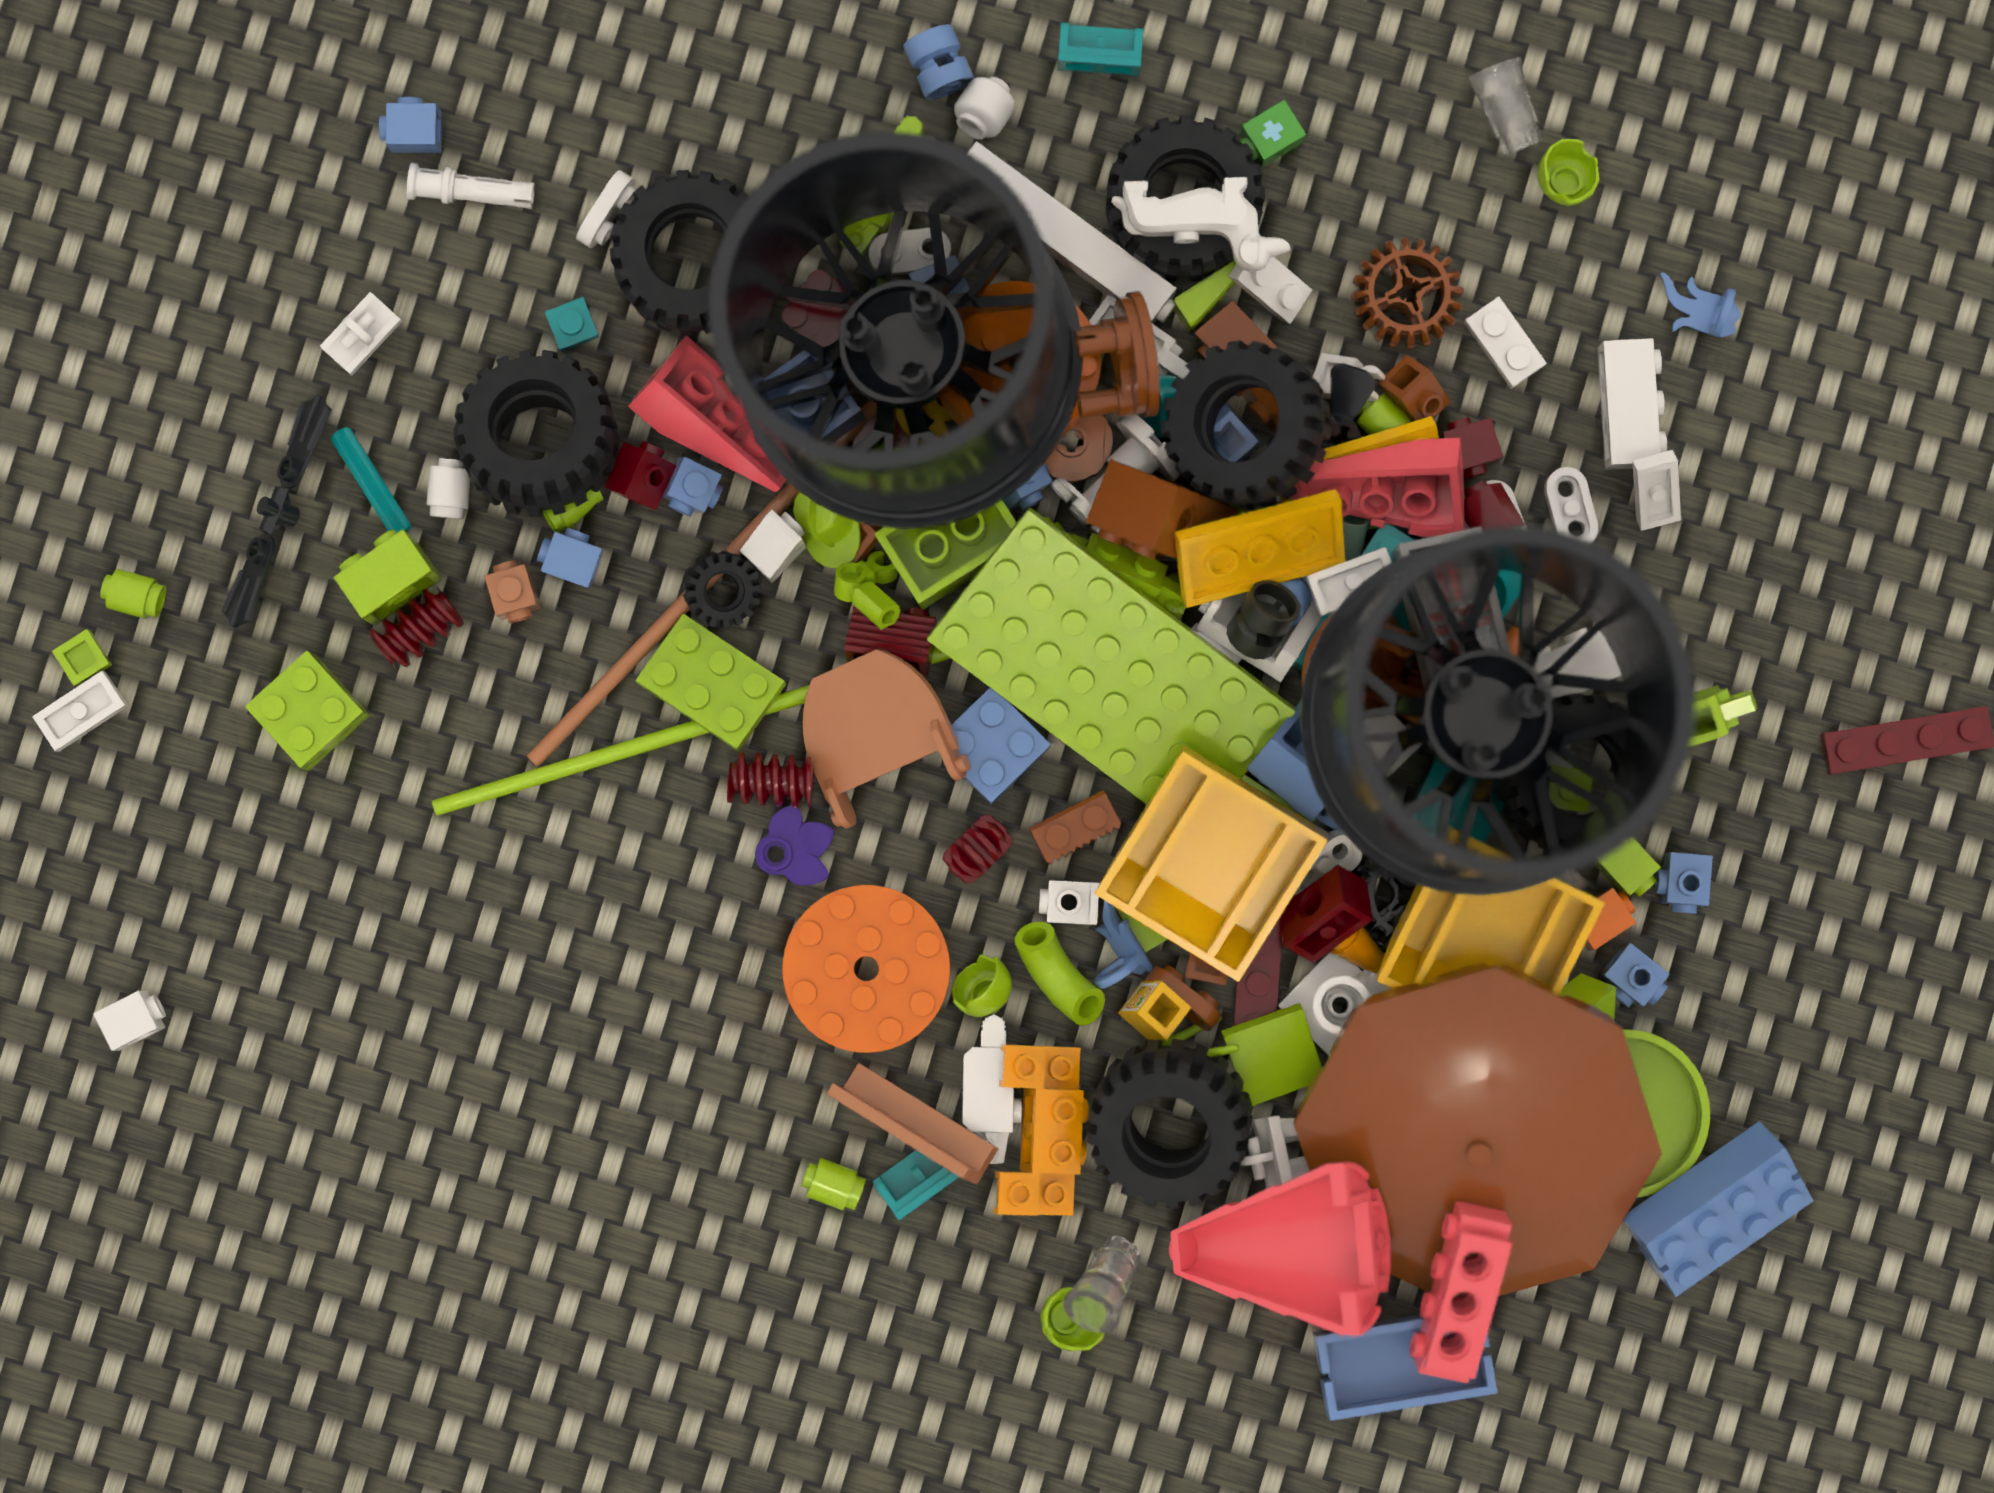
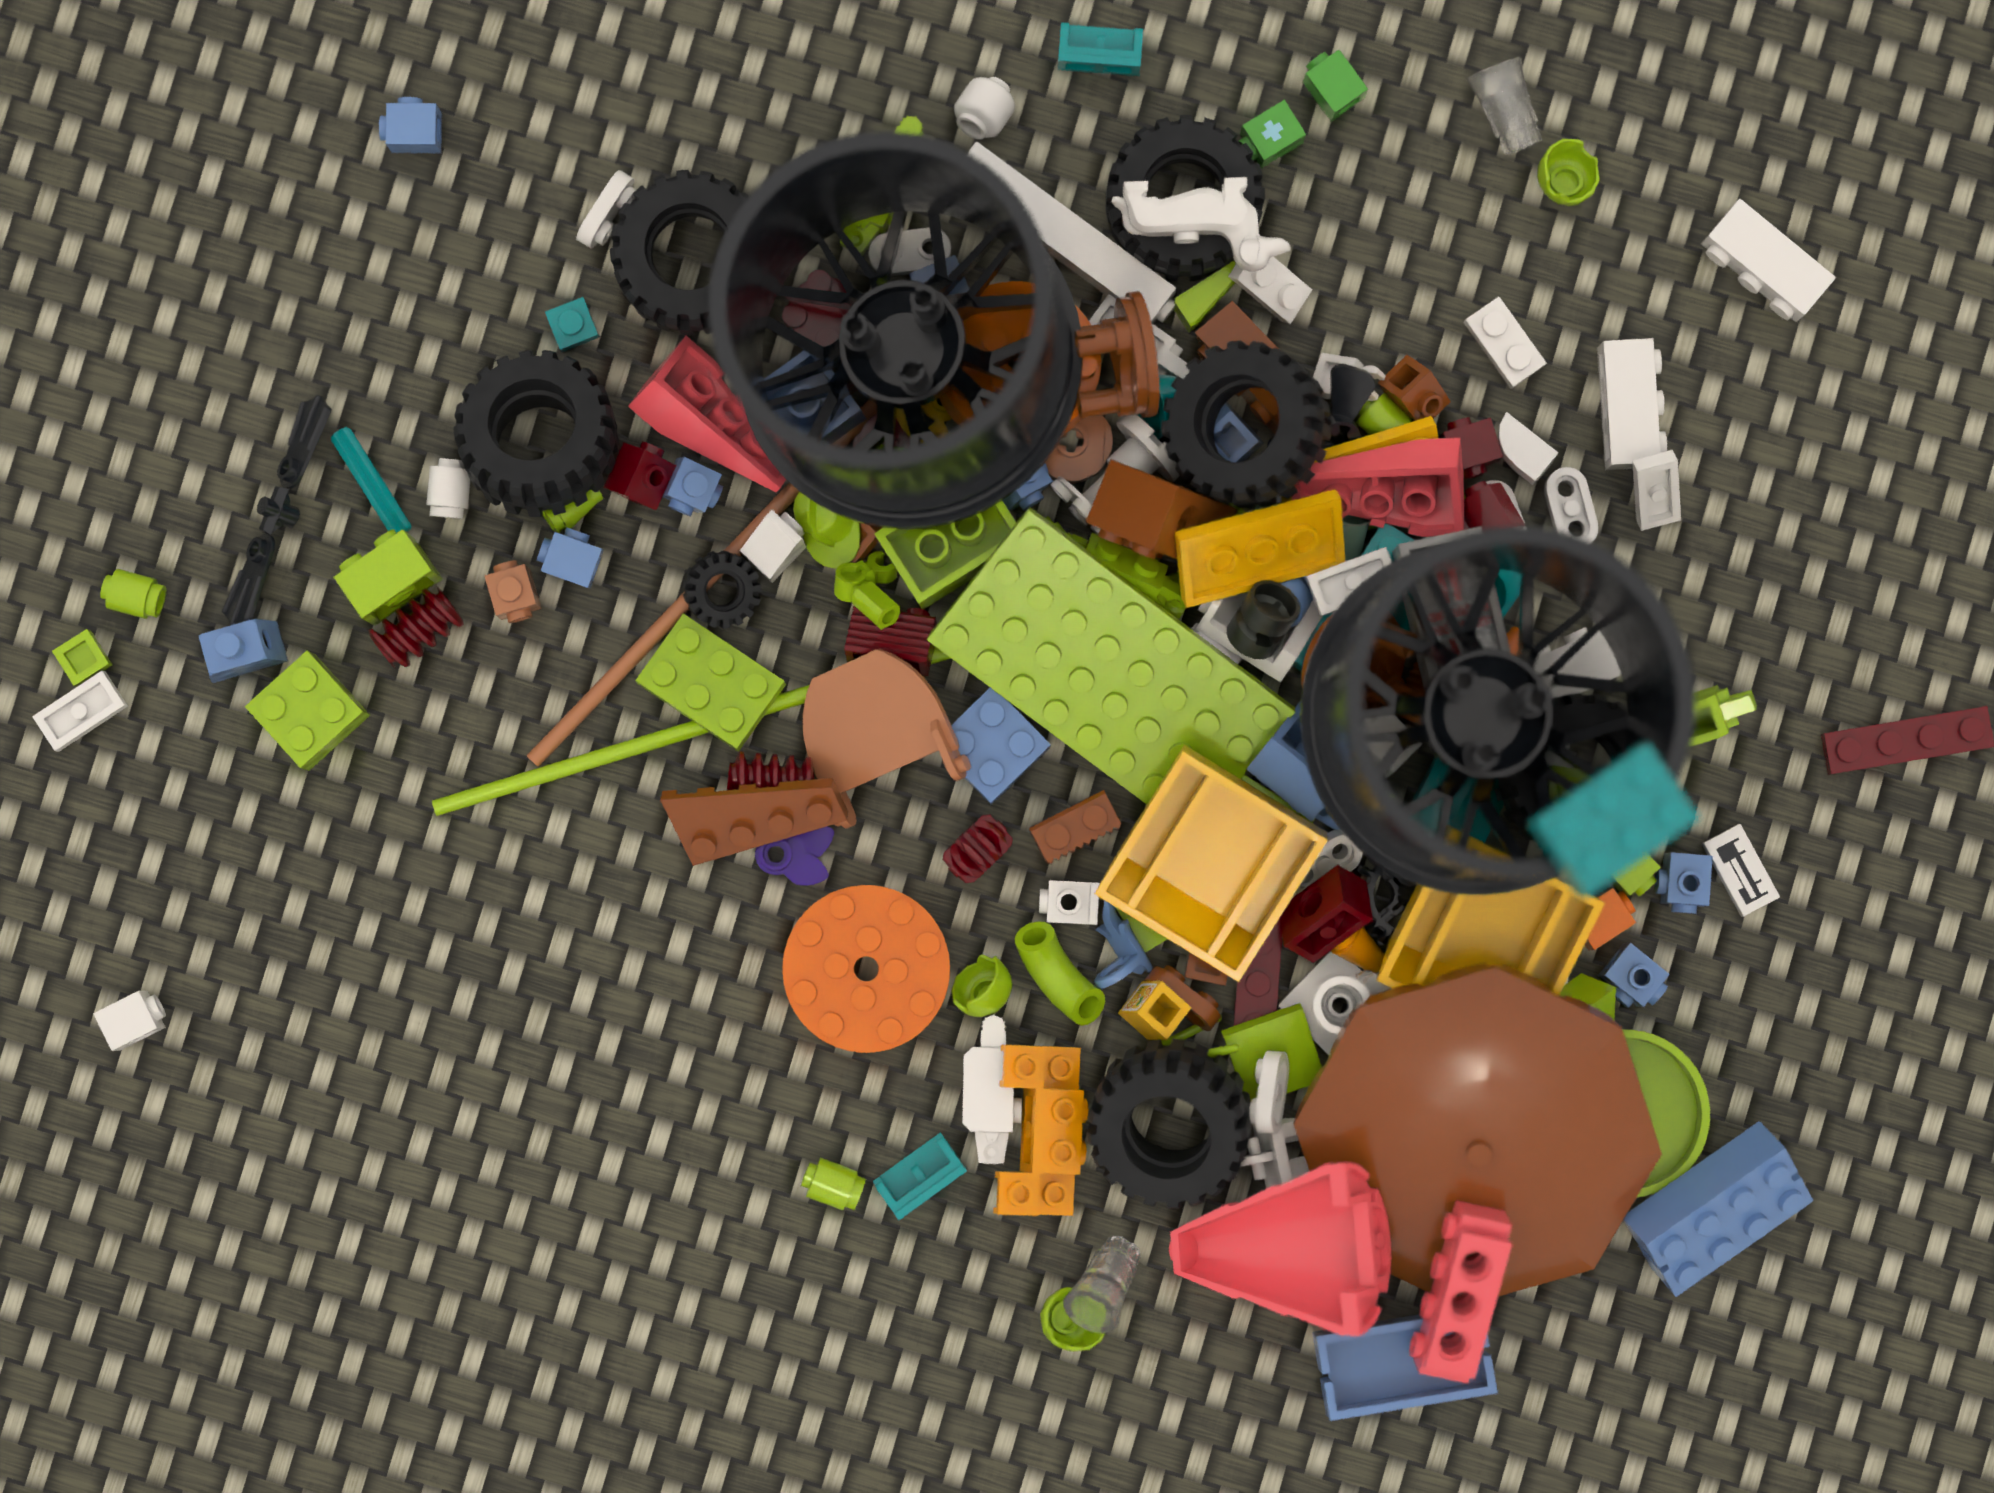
(241, 648): none -> medium blue torso
(361, 333): white hips -> none
(450, 186): white pin -> none
(733, 821): none -> dark orange wing
(915, 1123): nougat fence -> none
(931, 49): medium blue wheel -> none
(1272, 1077): none -> white plate
(1334, 84): none -> bright green brick
(1412, 310): dark orange gear -> none
(1524, 450): none -> white brick
(1613, 820): none -> teal brick
(1706, 312): medium blue piece -> none
(1740, 870): none -> white tile
(1767, 261): none -> white brick

